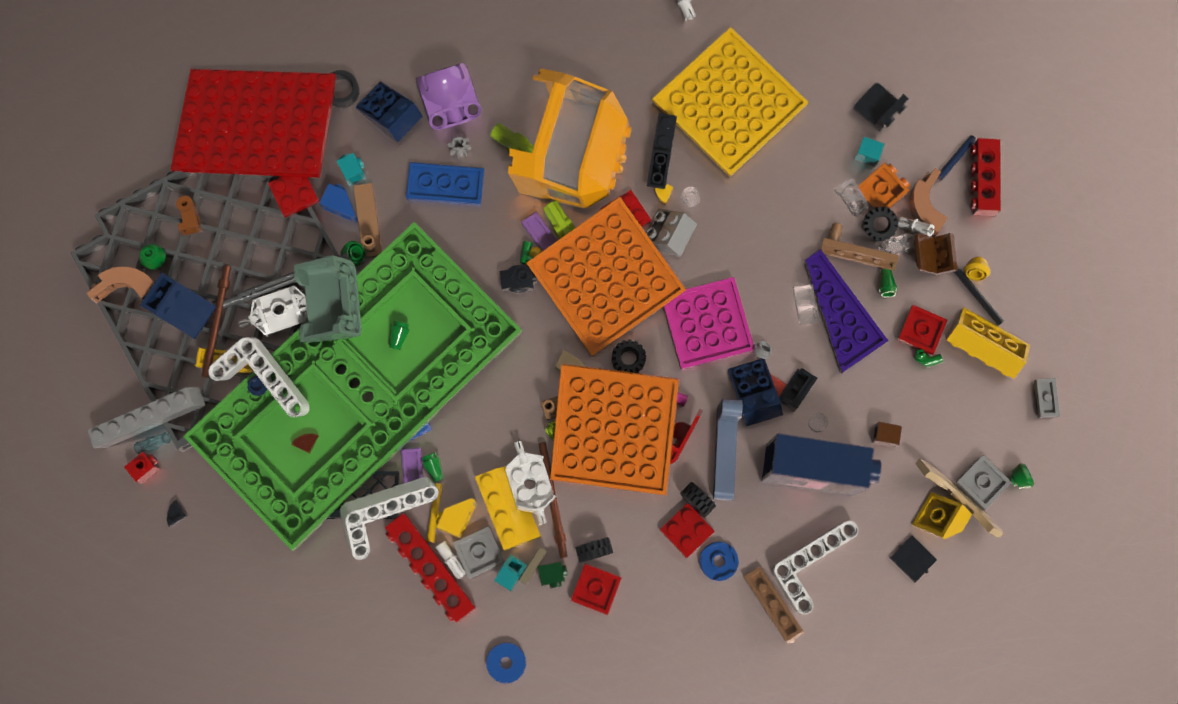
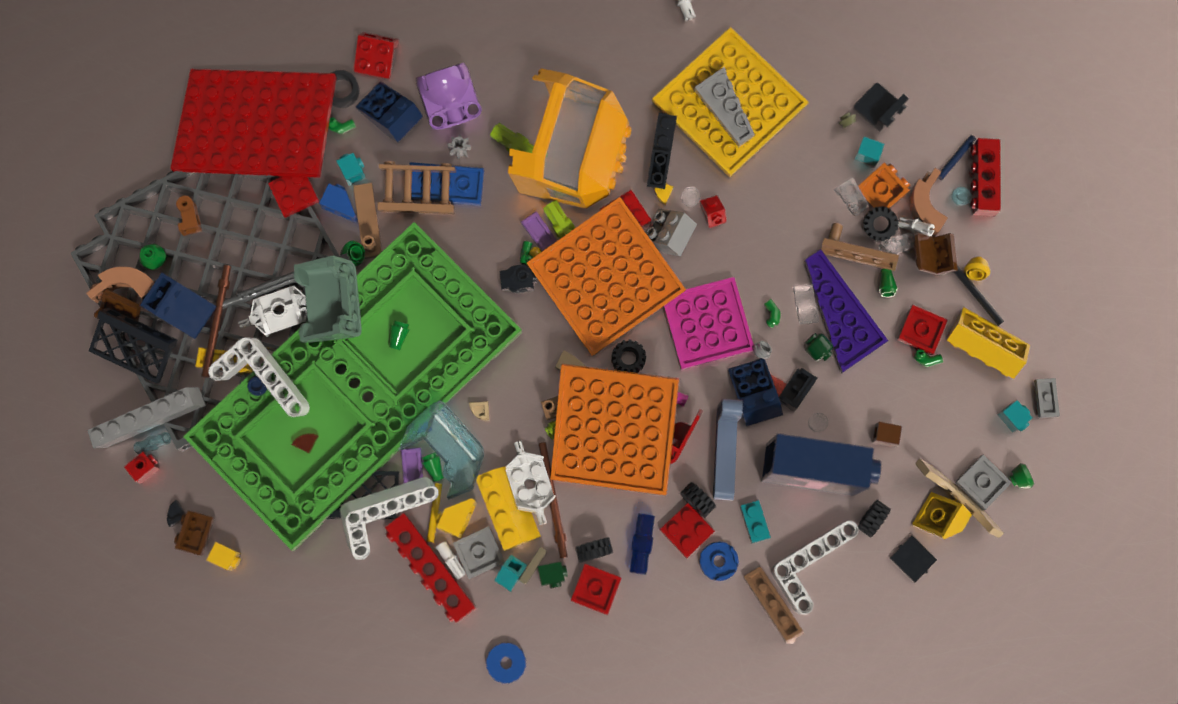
(120, 304): none -> reddish brown bracket
(133, 329): none -> black fence
(194, 533): none -> reddish brown bracket
(224, 557): none -> yellow brick
(339, 127): none -> green arm
(375, 55): none -> red bracket
(407, 204): none -> medium nougat fence
(453, 444): none -> clear light blue windscreen
(480, 410): none -> tan tile
(642, 544): none -> clear blue piece
(713, 211): none -> red bracket
(722, 102): none -> light grey wing
(755, 521): none -> teal plate
(775, 314): none -> green arm
(818, 347): none -> dark green head
(847, 120): none -> olive plate
(874, 518): none -> black tyre
(961, 196): none -> clear light blue plate
(1015, 416): none -> teal brick

